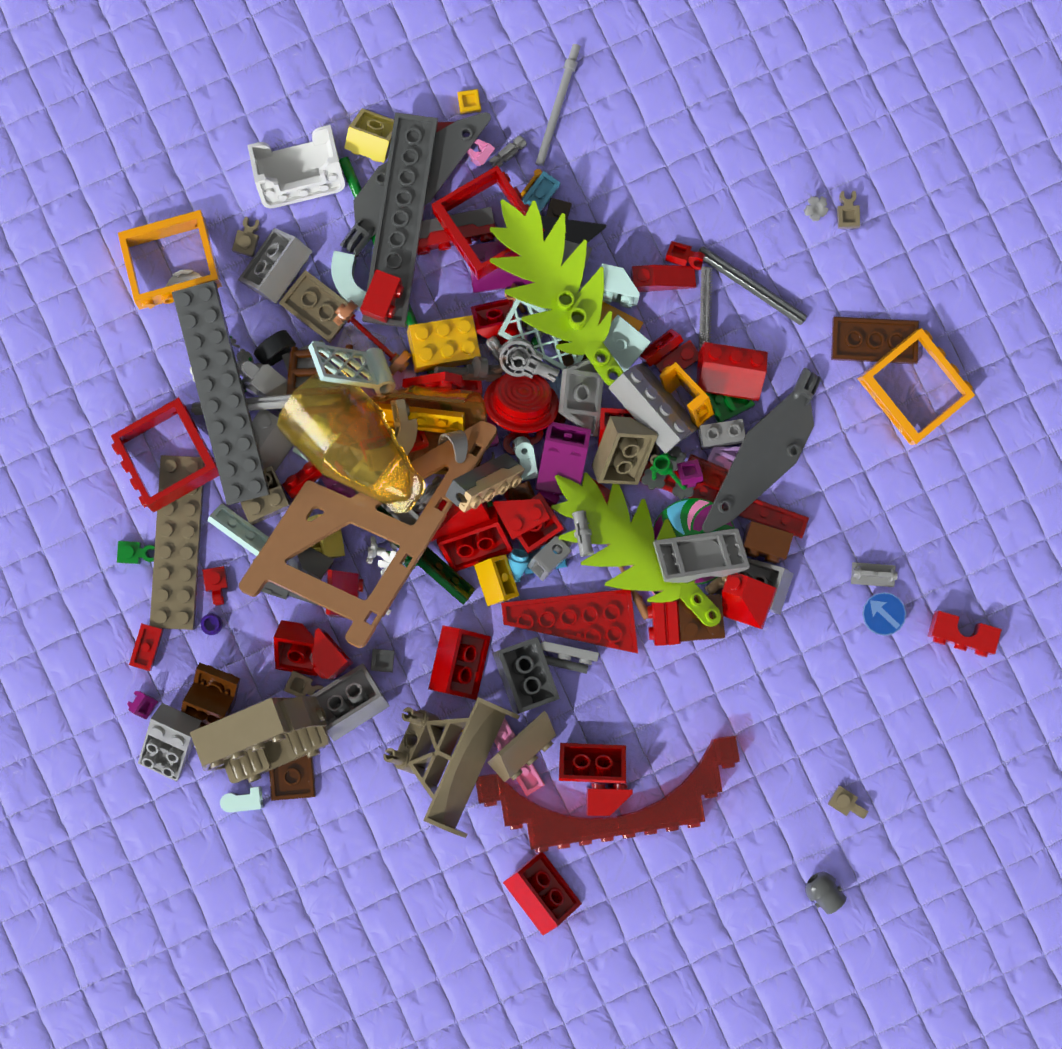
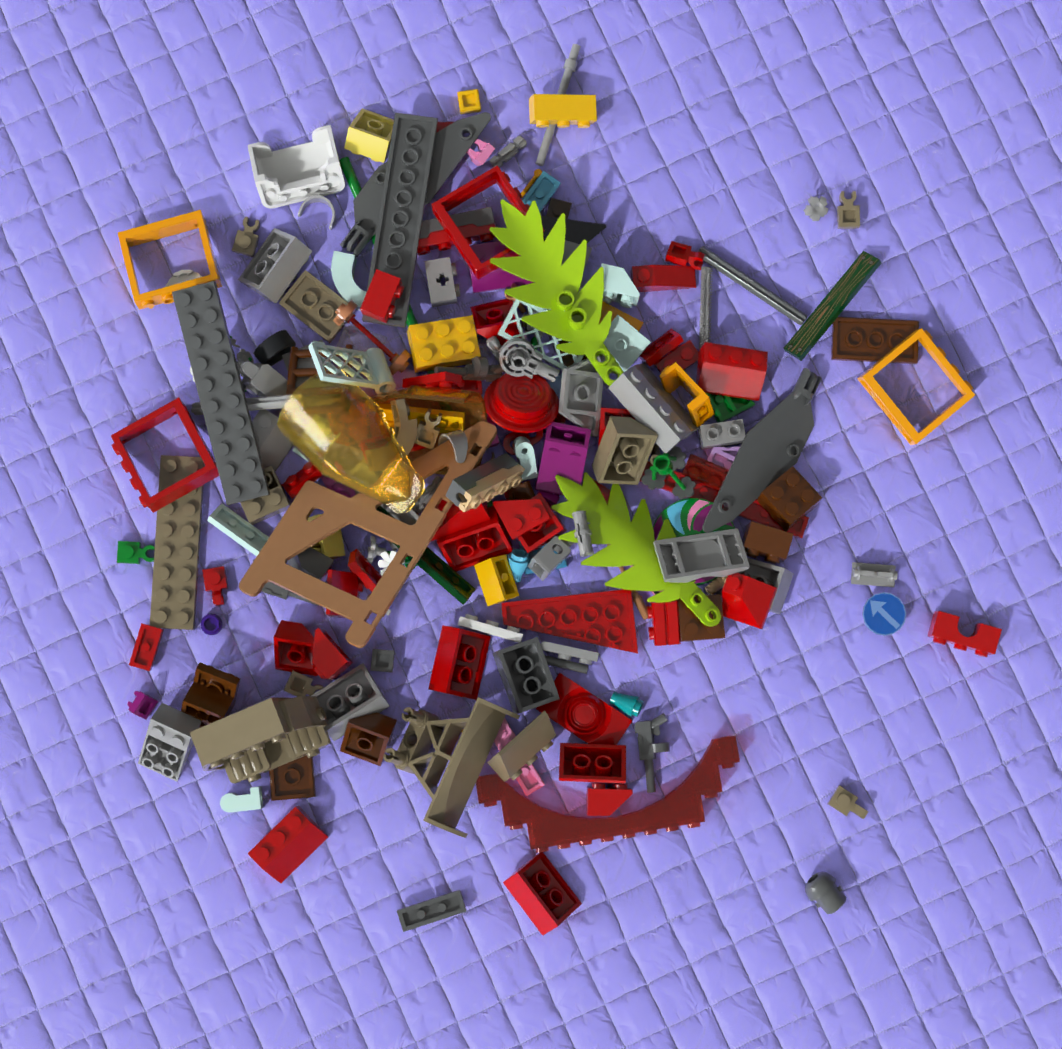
(288, 844): none -> red slope
(318, 198): none -> light grey helmet
(363, 569): none -> red plate
(368, 737): none -> reddish brown slope
(428, 431): none -> dark tan plate
(431, 910): none -> dark grey plate
(439, 269): none -> light grey brick
(491, 628): none -> white plate
(562, 110): none -> yellow brick
(585, 714): none -> red slope
(627, 703): none -> teal cone
(648, 748): none -> dark grey piece
(689, 473): magenta tile -> none
(789, 498): none -> reddish brown brick
(832, 305): none -> dark green tile

